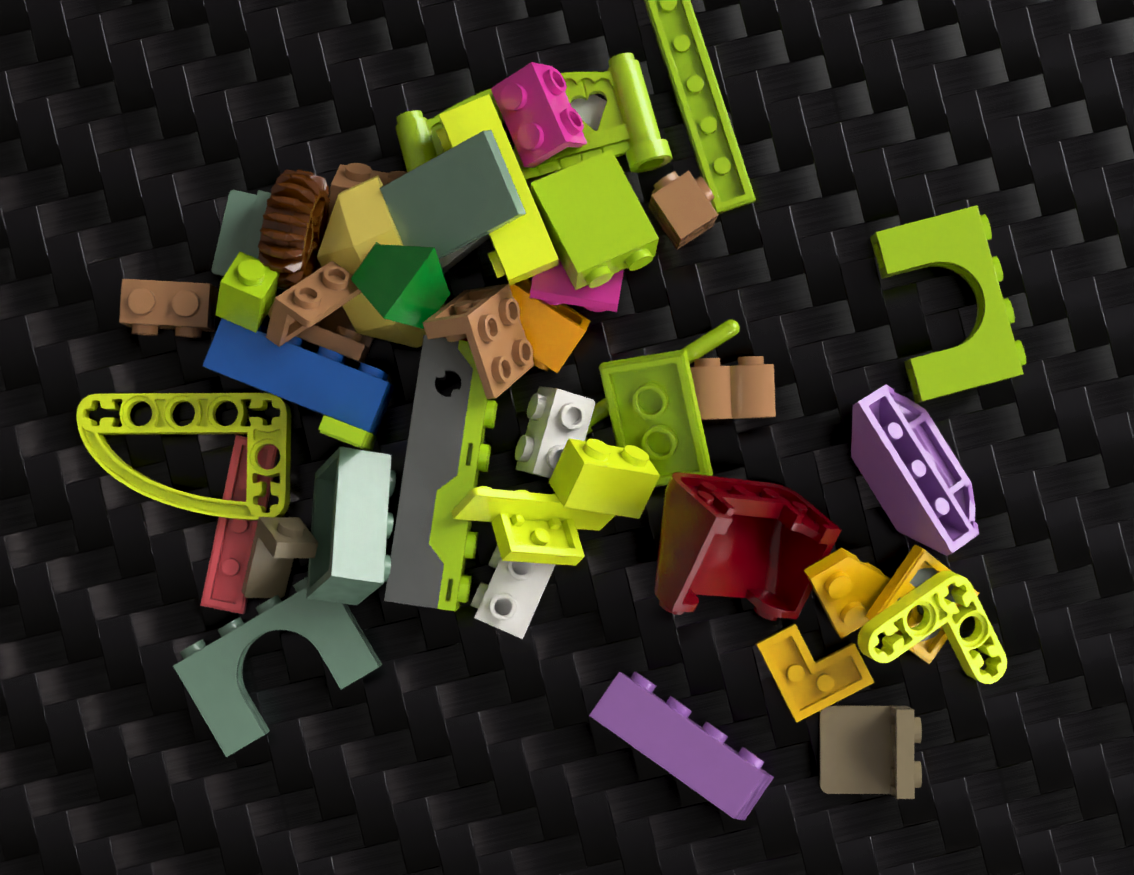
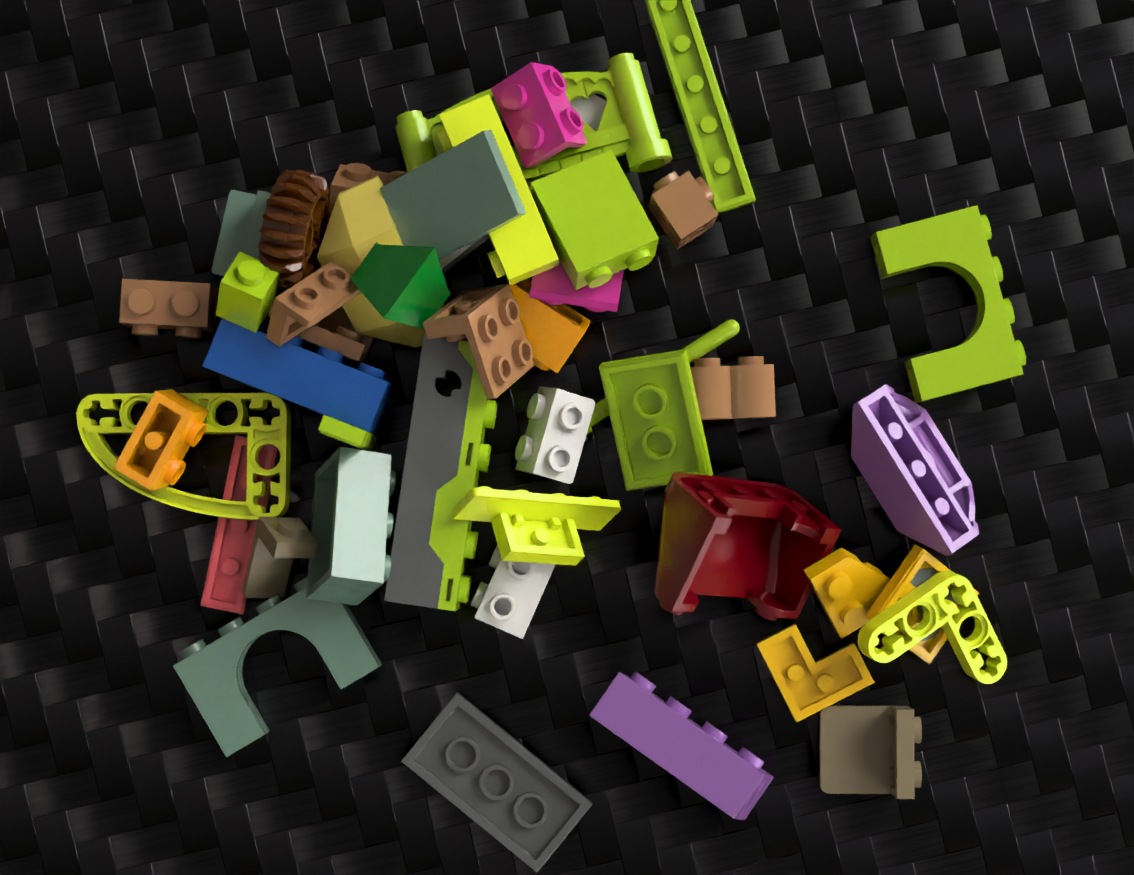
(162, 440): none -> light orange brick
(497, 782): none -> dark grey plate
(604, 478): neon yellow brick -> none

